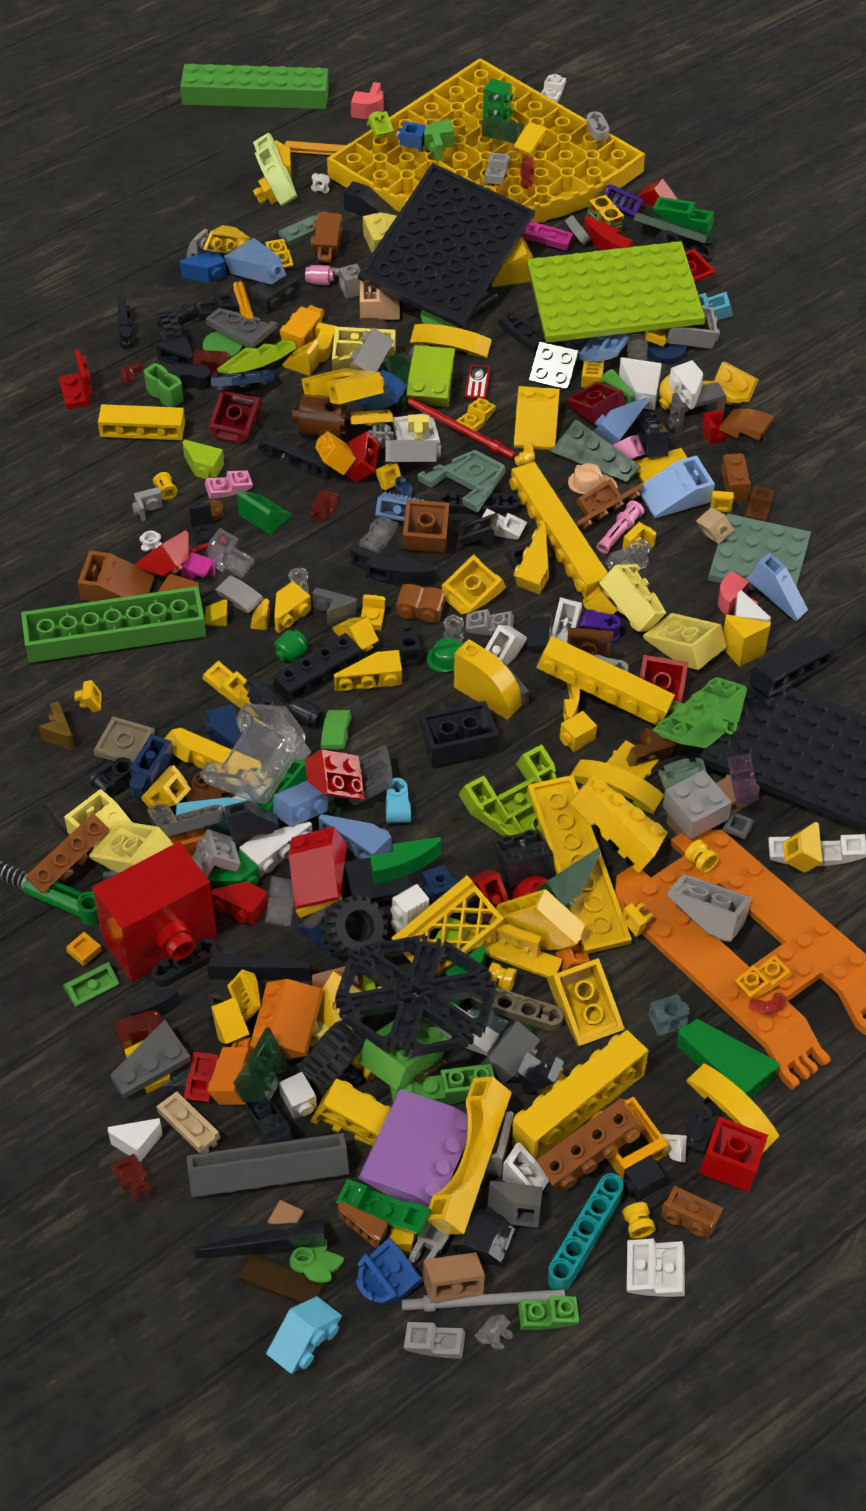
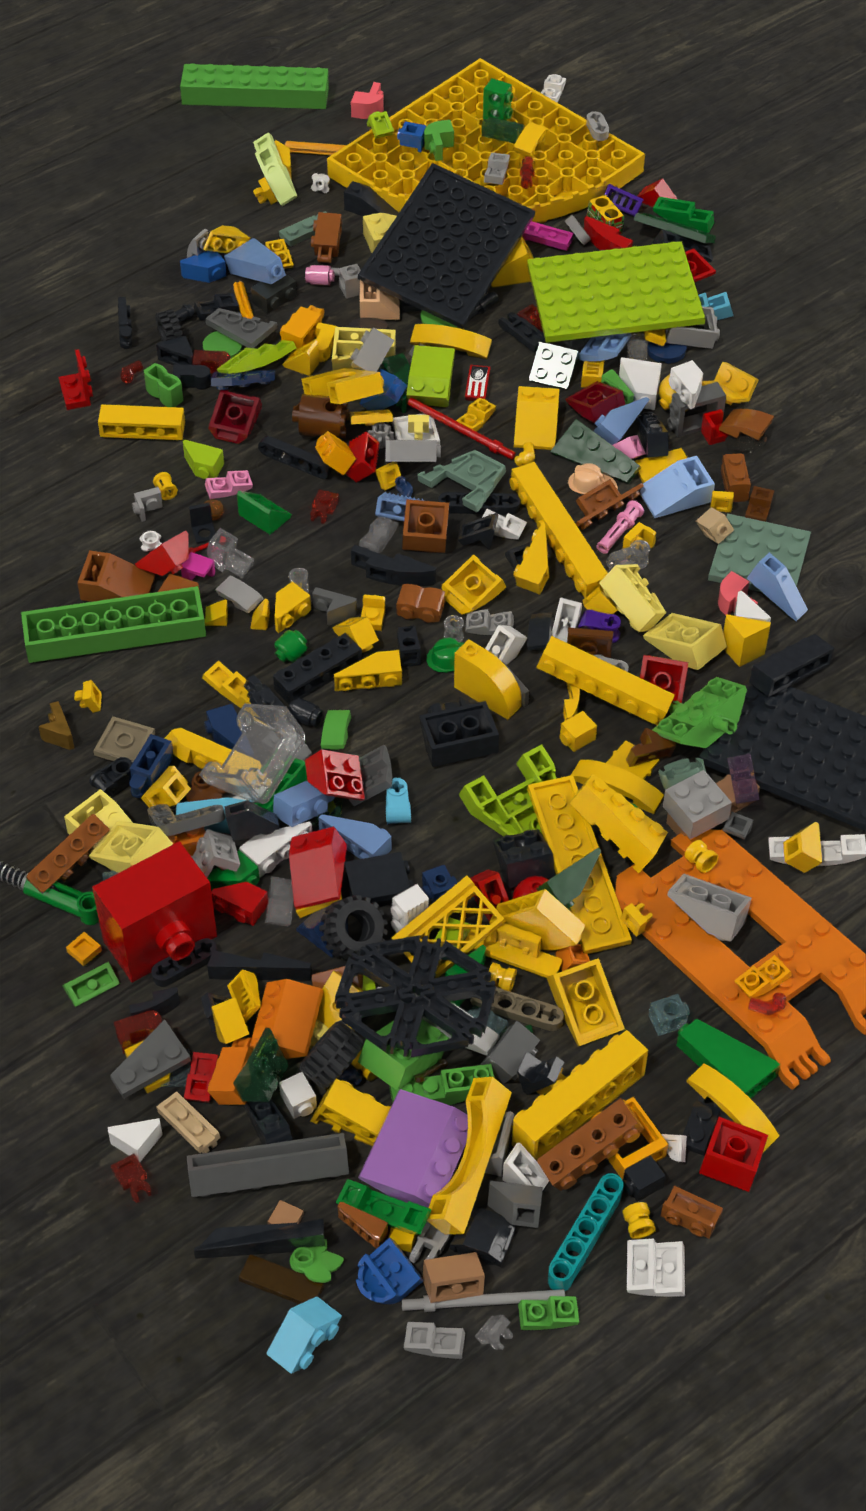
(404, 859): green slope -> none
(532, 316): none -> clear red plate

